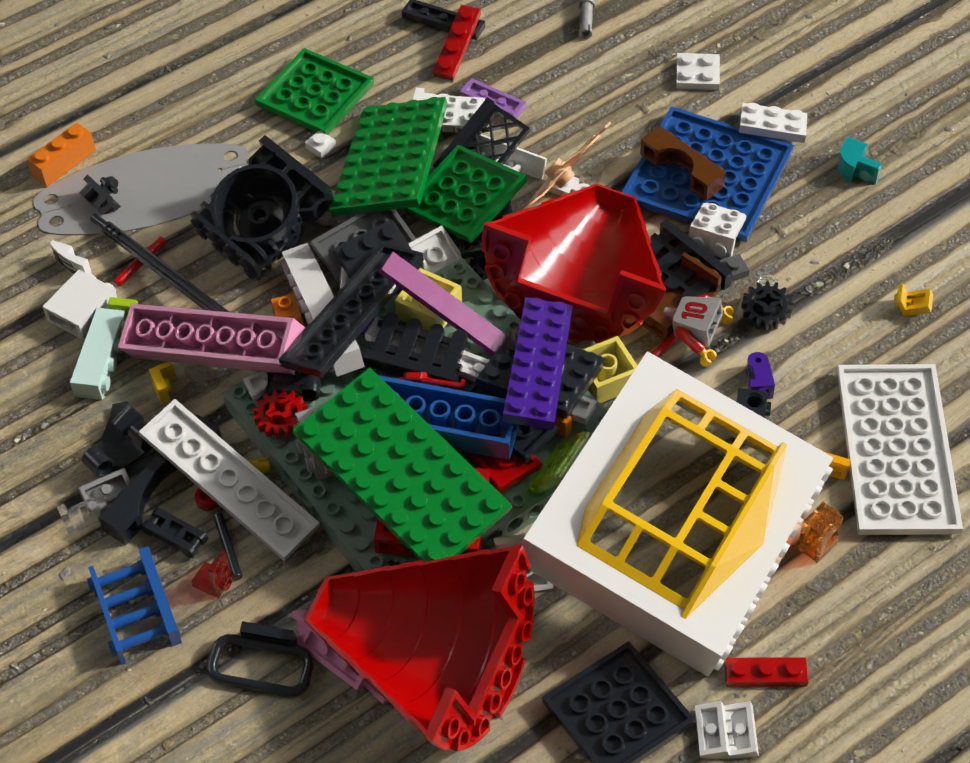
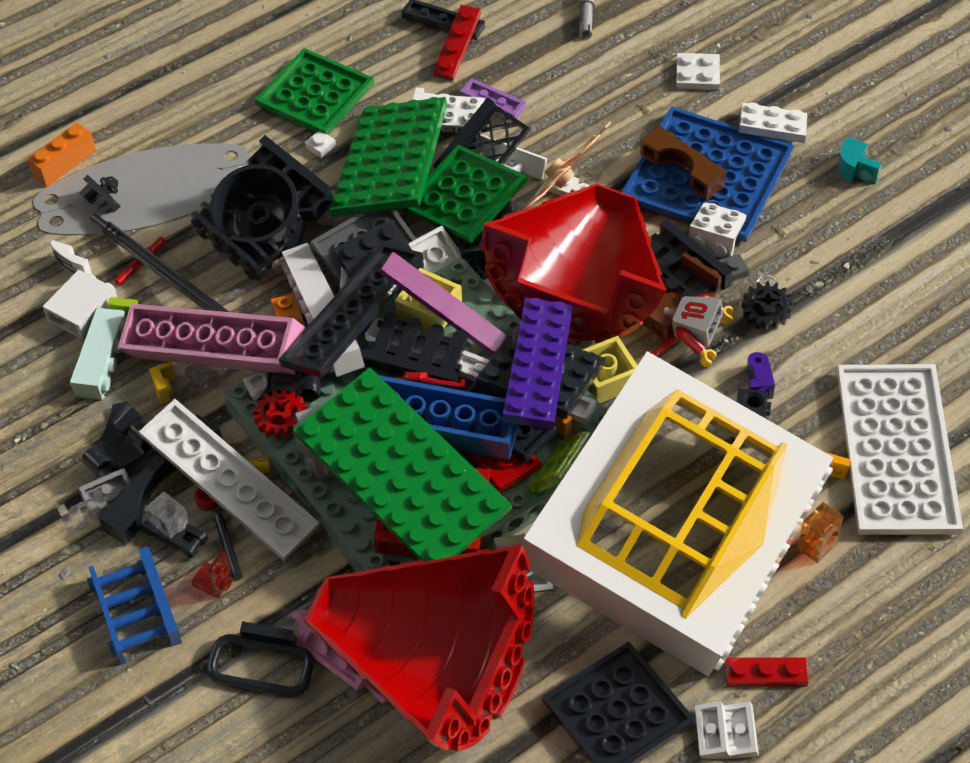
(165, 506): none -> clear brick
(913, 302): yellow bracket -> none

